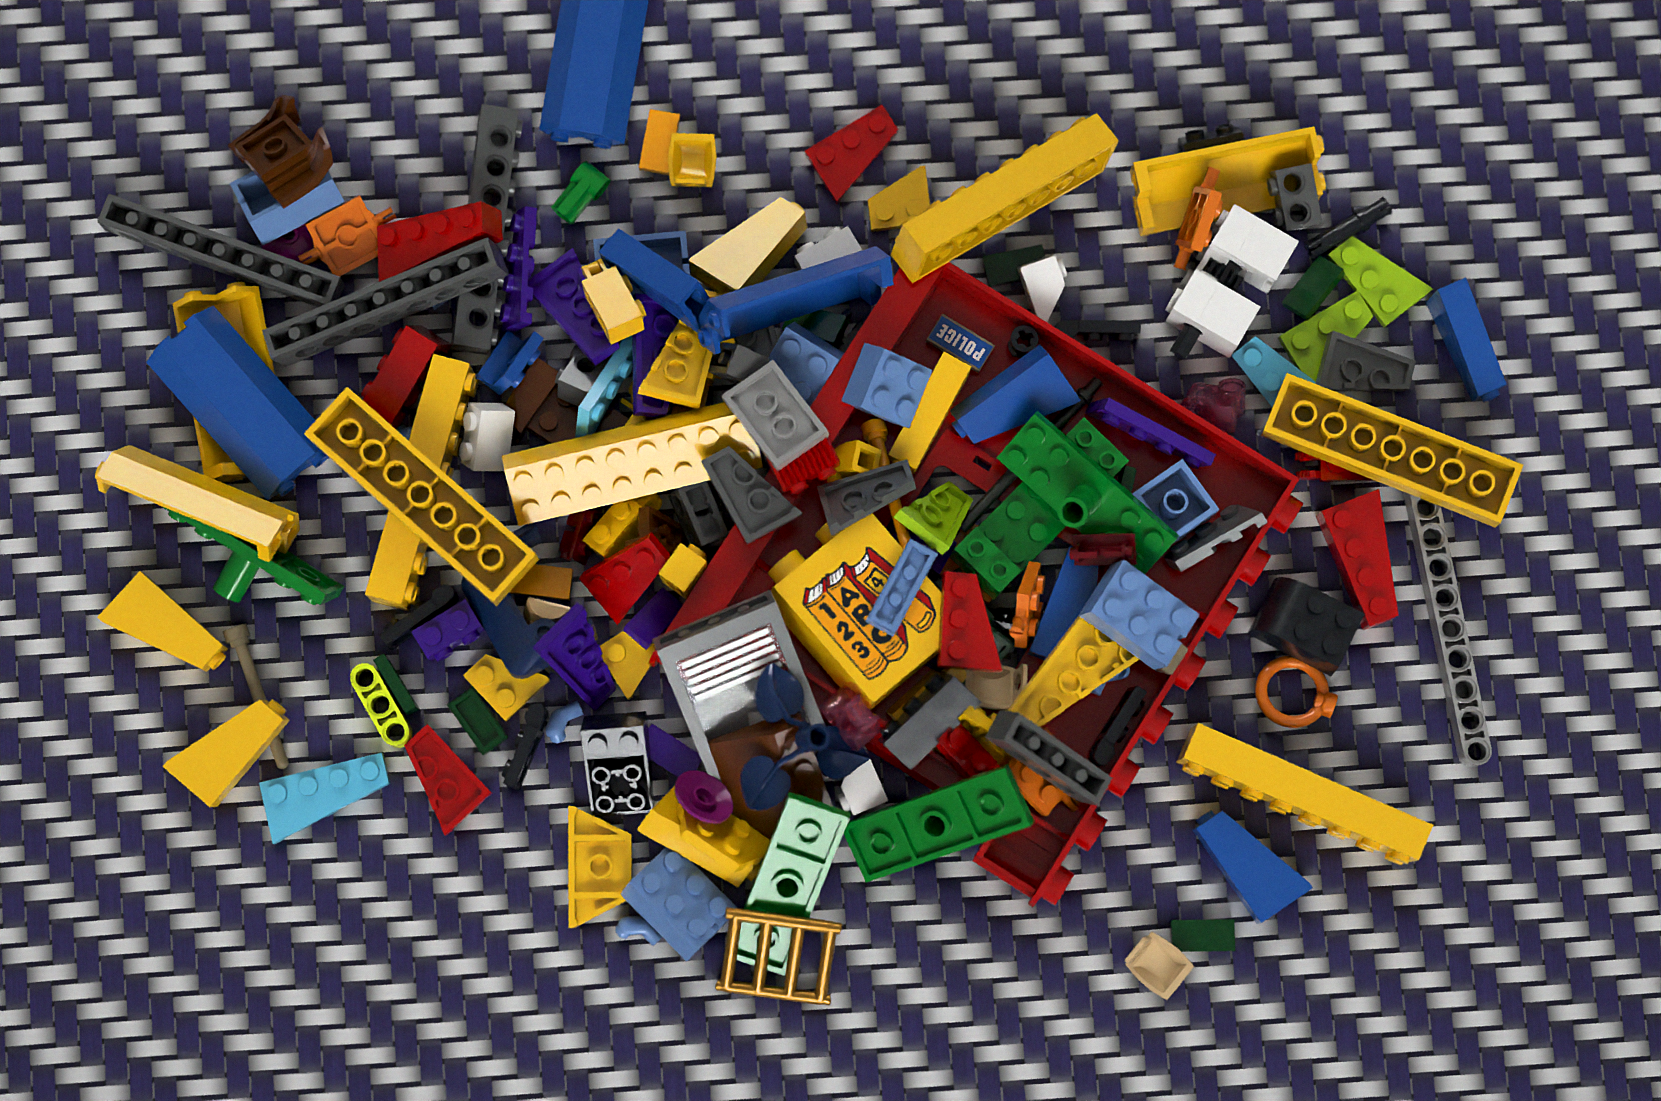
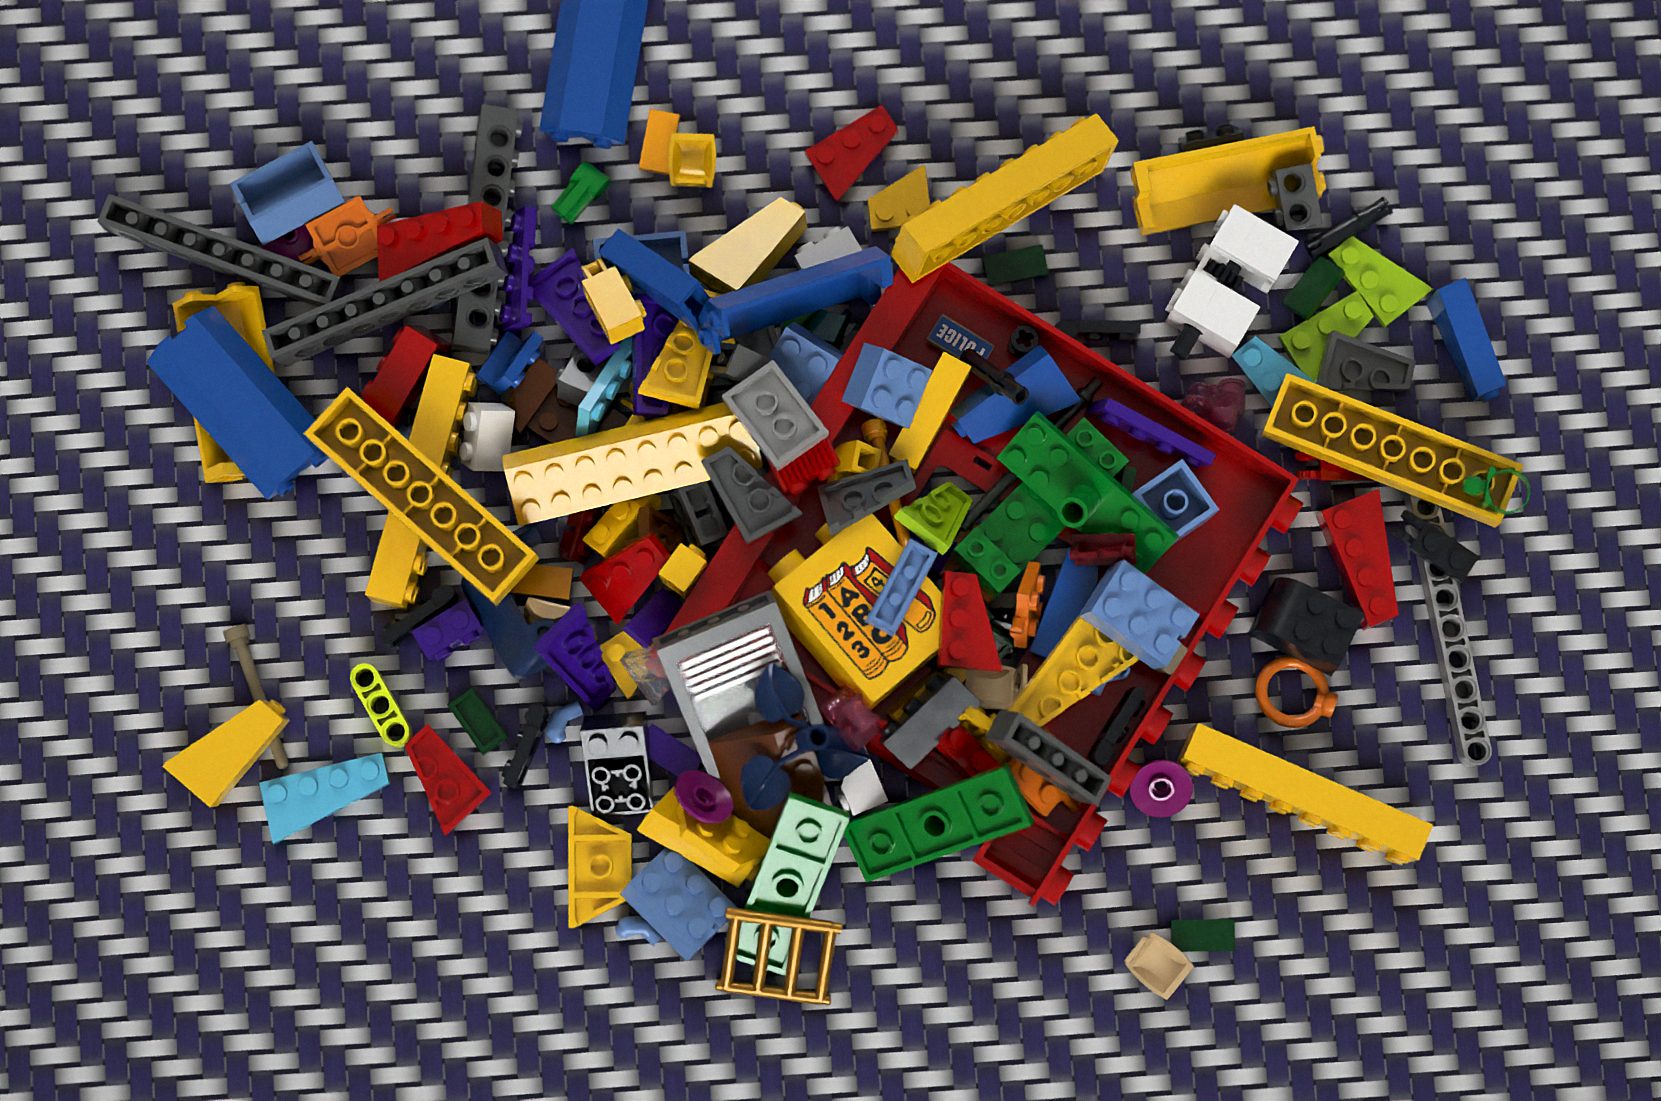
(158, 620): yellow slope -> none
(200, 498): yellow panel -> none
(244, 564): green plate -> none
(283, 153): reddish brown piece -> none
(396, 684): dark green tile -> none
(501, 689): yellow wing -> none
(647, 672): none -> clear wing
(1001, 381): none -> black pin
(1042, 284): white slope -> none
(1162, 800): none -> magenta dish
(1196, 225): orange plate -> none
(1222, 530): dark grey wing -> none
(1252, 870): blue slope -> none
(1436, 547): none -> black hinge
(1474, 486): none -> green piece

